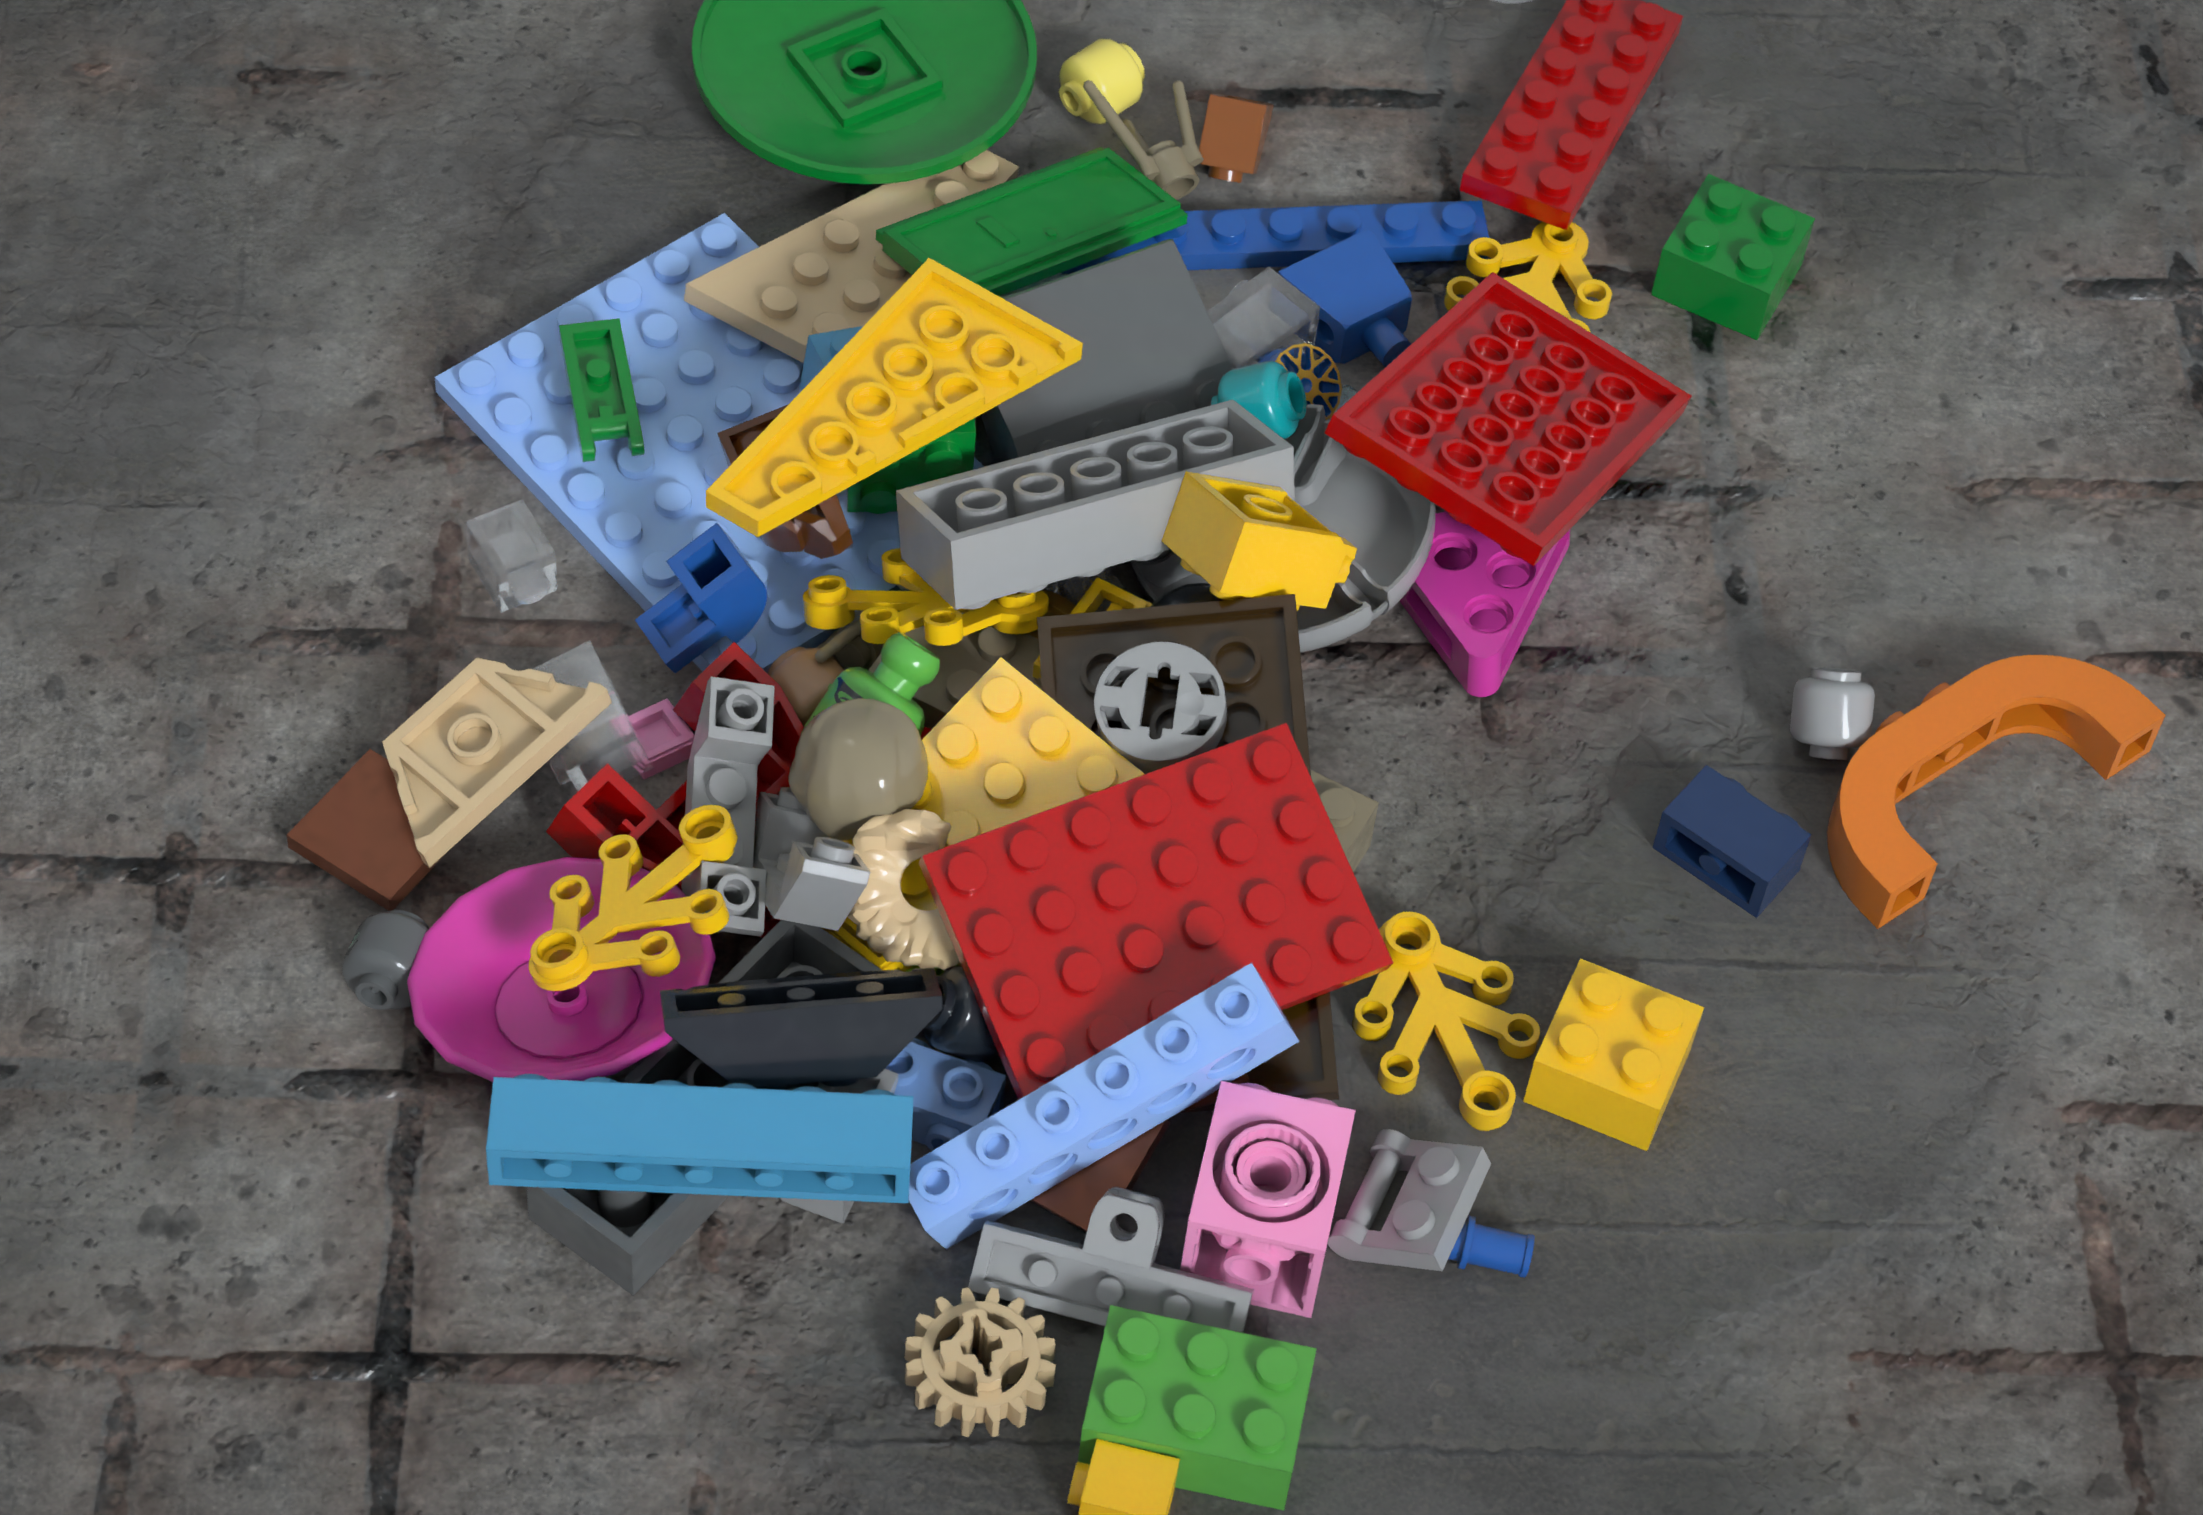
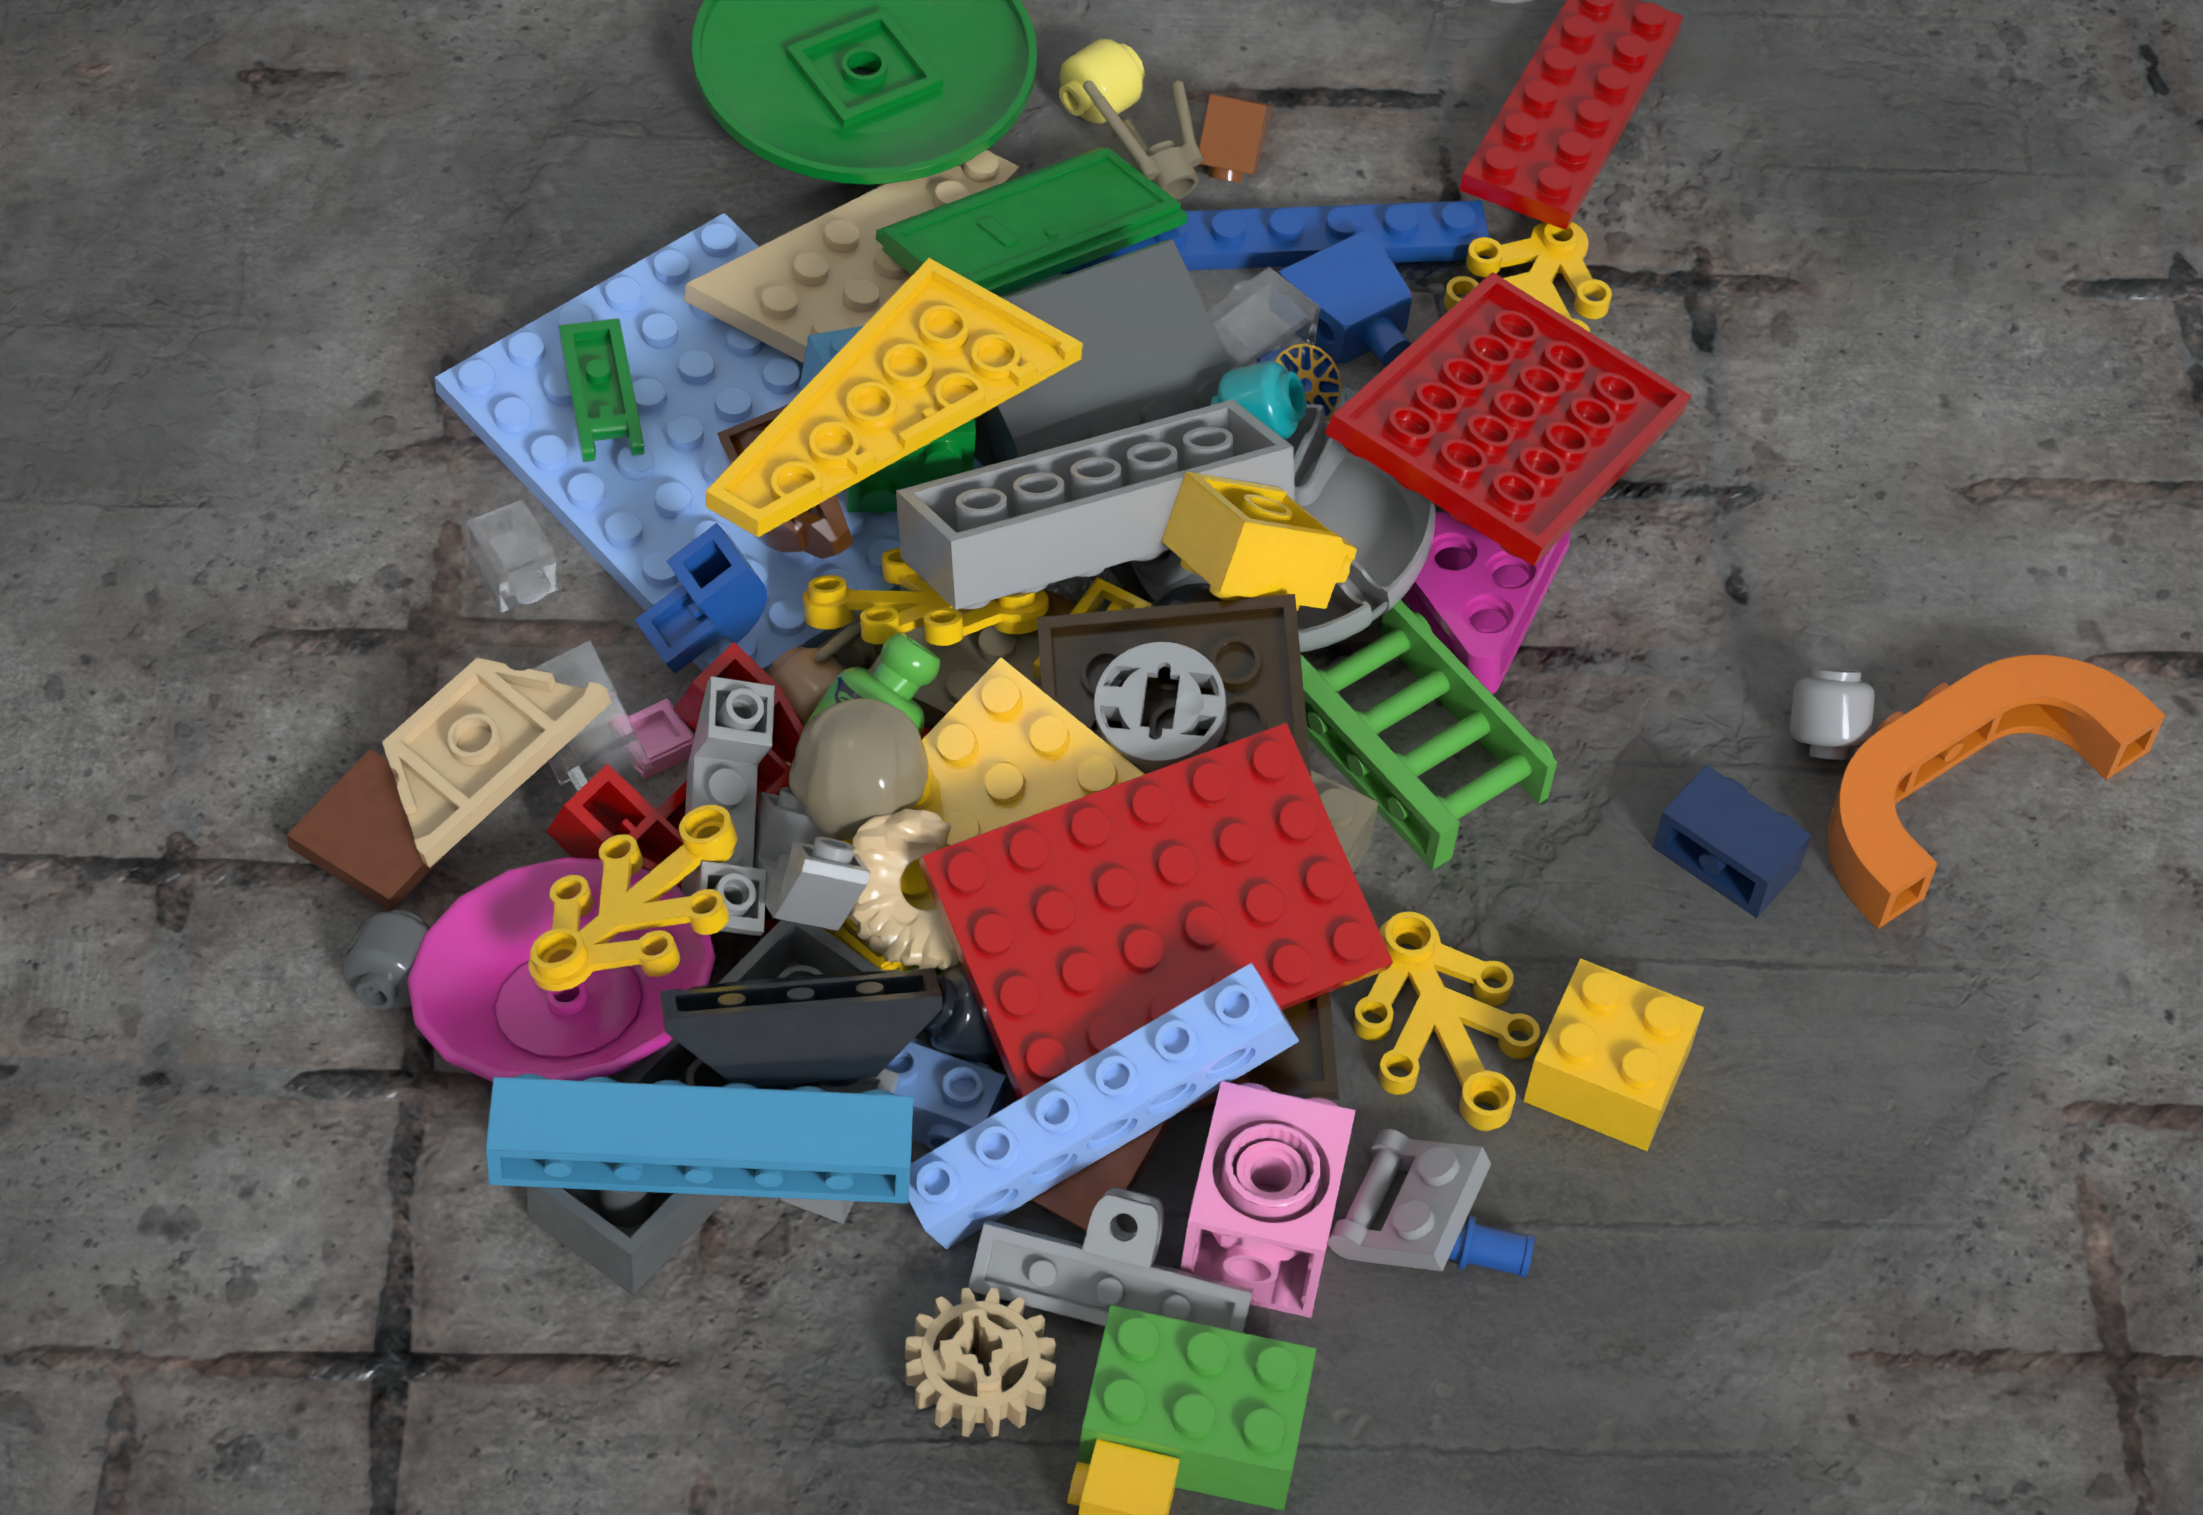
(1365, 760): none -> bright green fence
(1732, 256): green brick -> none

